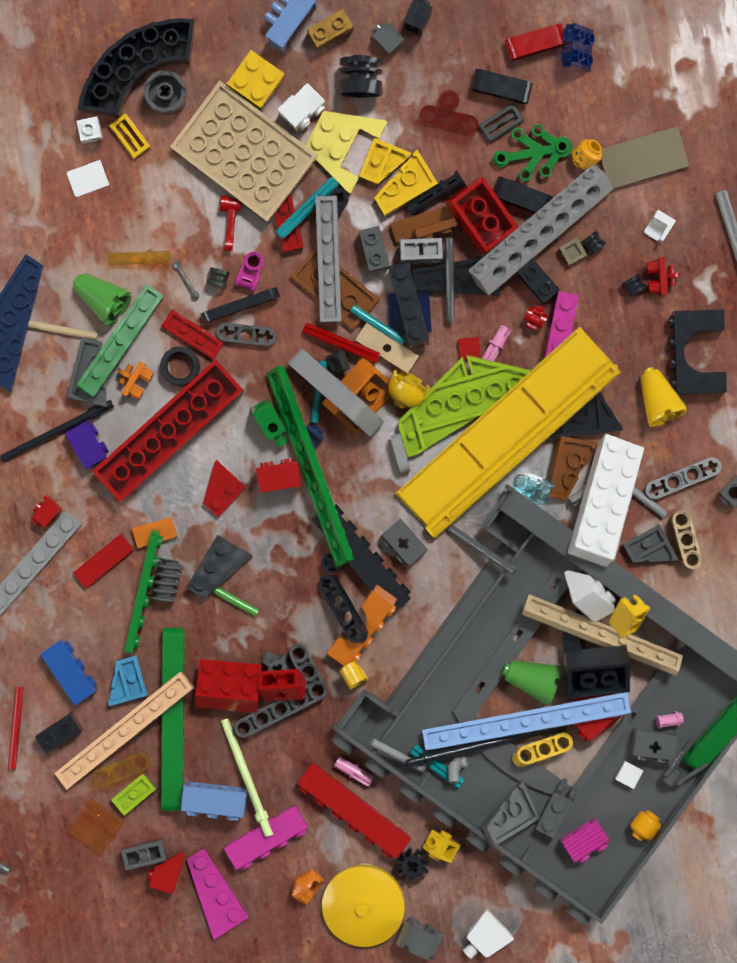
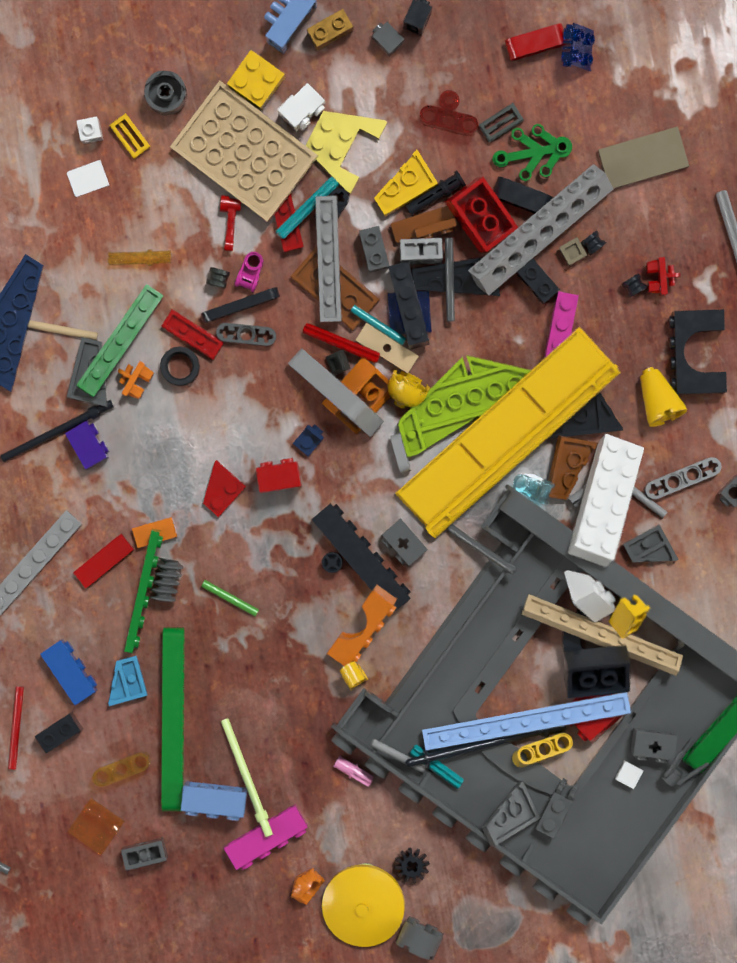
(45, 512): red brick -> none
(102, 297): bright green cone -> none
(124, 730): light nougat plate -> none
(131, 60): black brick -> none
(133, 794): lime plate -> none
(166, 873): red slope -> none
(168, 430): red brick -> none
(177, 265): dark grey hinge -> none
(217, 565): black wing -> none
(217, 898): dark pink wing -> none
(227, 686): red brick -> none
(265, 415): green torso -> none
(275, 662): dark grey piece -> none
(281, 685): red brick -> none
(292, 707): dark grey beam -> none
(309, 466): green plate -> none
(317, 400): teal bar -> none
(345, 606): black beam -> none
(354, 810): red brick -> none
(360, 75): black wheel -> none
(382, 161): yellow wing -> none
(441, 846): yellow brick -> none
(454, 767): light grey arm -> none
(469, 347): red tile -> none
(486, 935): white torso -> none
(497, 343): bright pink axle -> none
(501, 86): black beam -> none
(535, 317): red gear -> none
(535, 679): bright green cone -> none
(585, 840): dark pink brick -> none
(586, 154): light orange head -> none
(645, 825): light orange head -> none
(659, 226): white panel -> none
(674, 719): bright pink pin -> none
(679, 531): tan beam -> none

